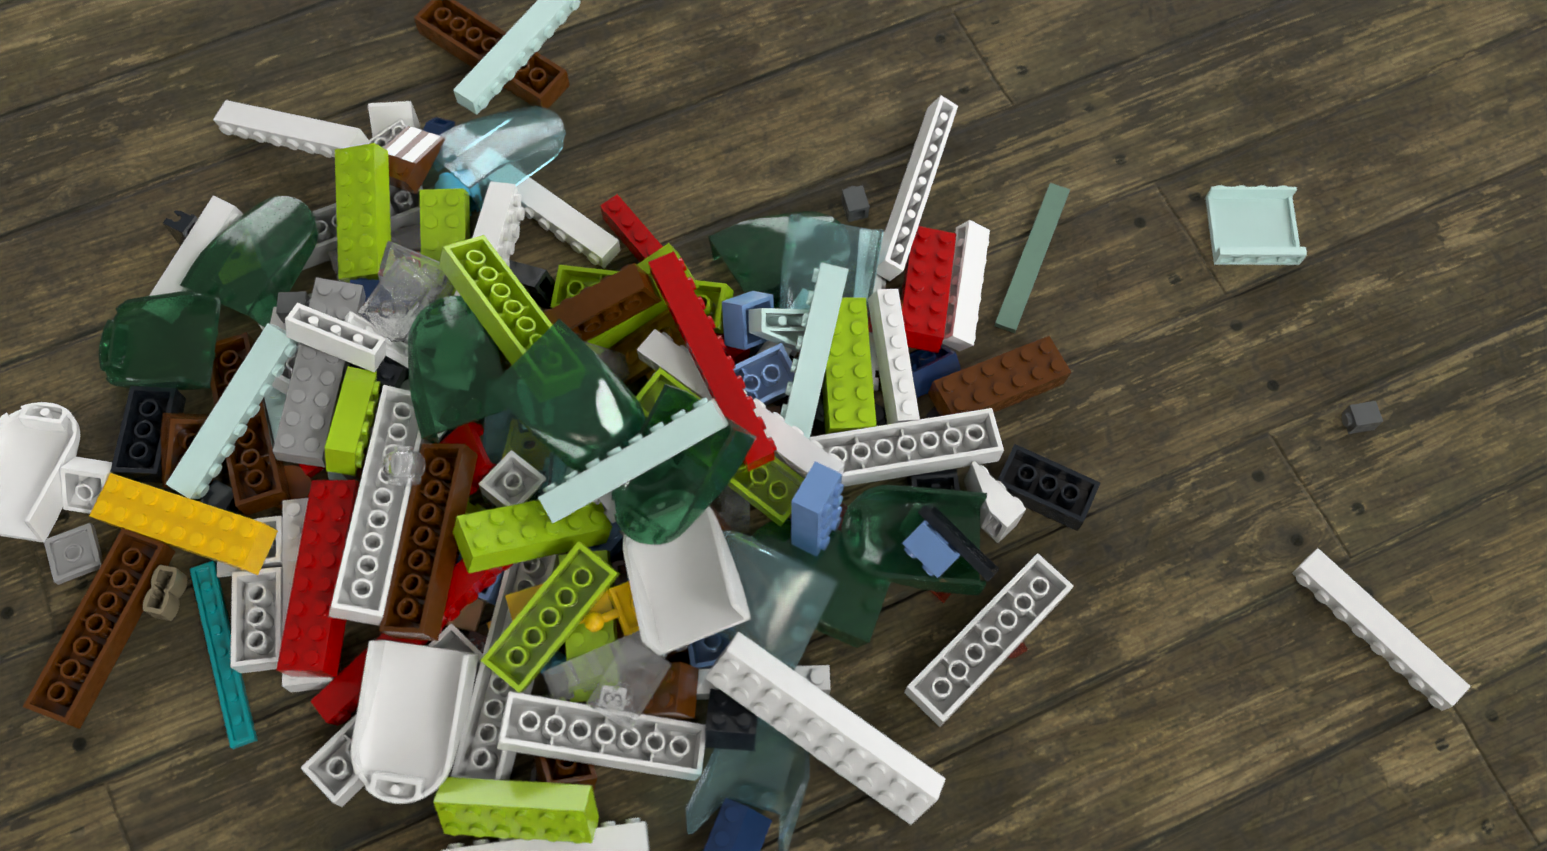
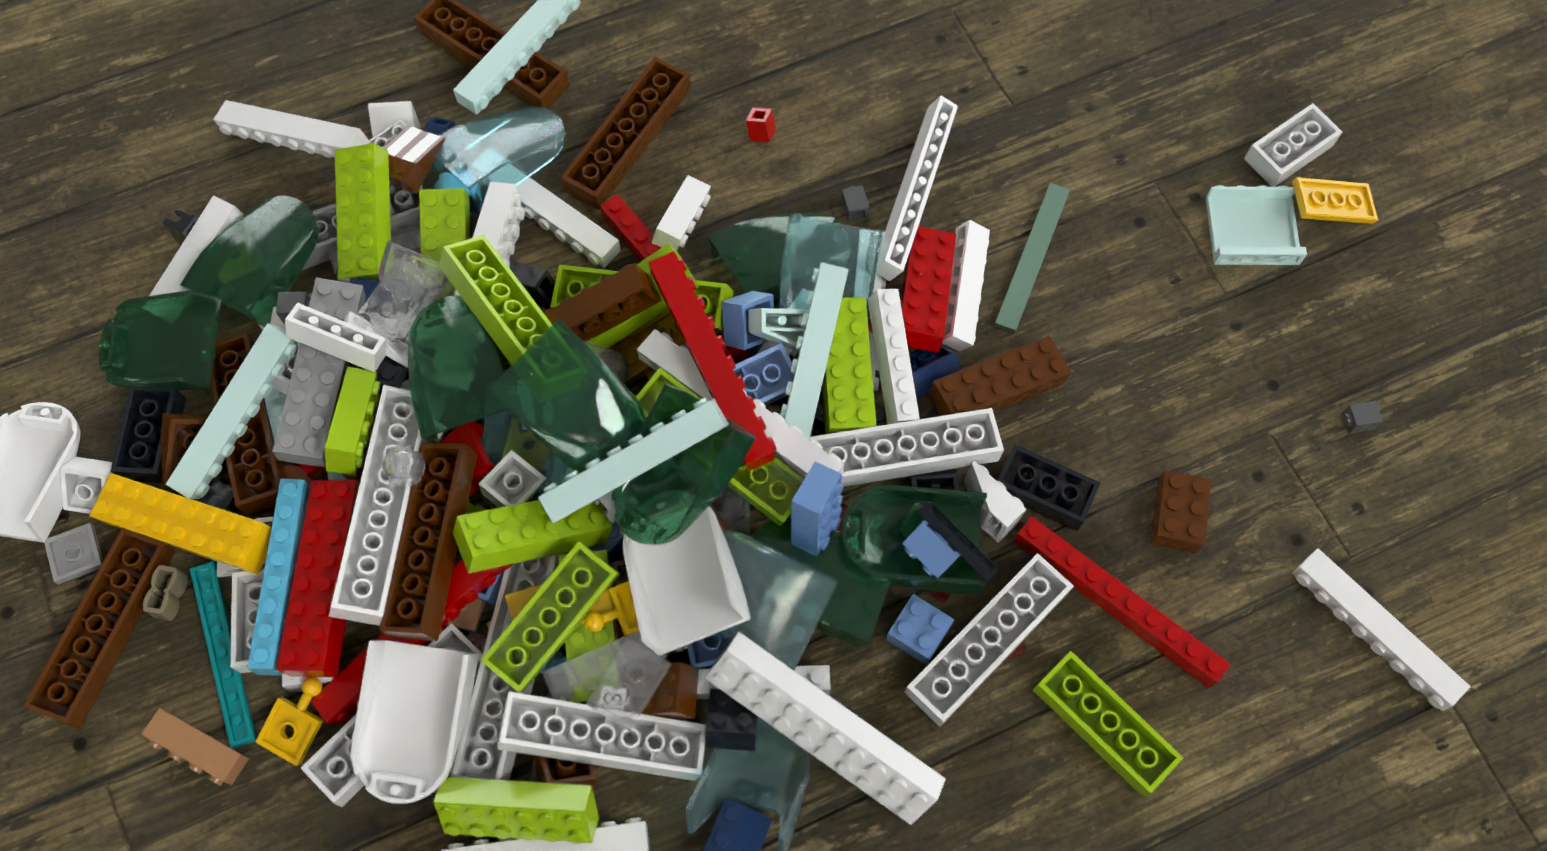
(195, 747): none -> medium nougat brick
(278, 575): none -> medium azure brick
(303, 722): none -> yellow plate
(626, 133): none -> reddish brown brick
(682, 213): none -> white brick
(761, 124): none -> red brick
(919, 629): none -> medium blue brick
(1108, 724): none -> lime brick
(1123, 604): none -> red brick
(1181, 511): none -> reddish brown brick
(1293, 145): none -> white brick
(1334, 200): none -> yellow tile

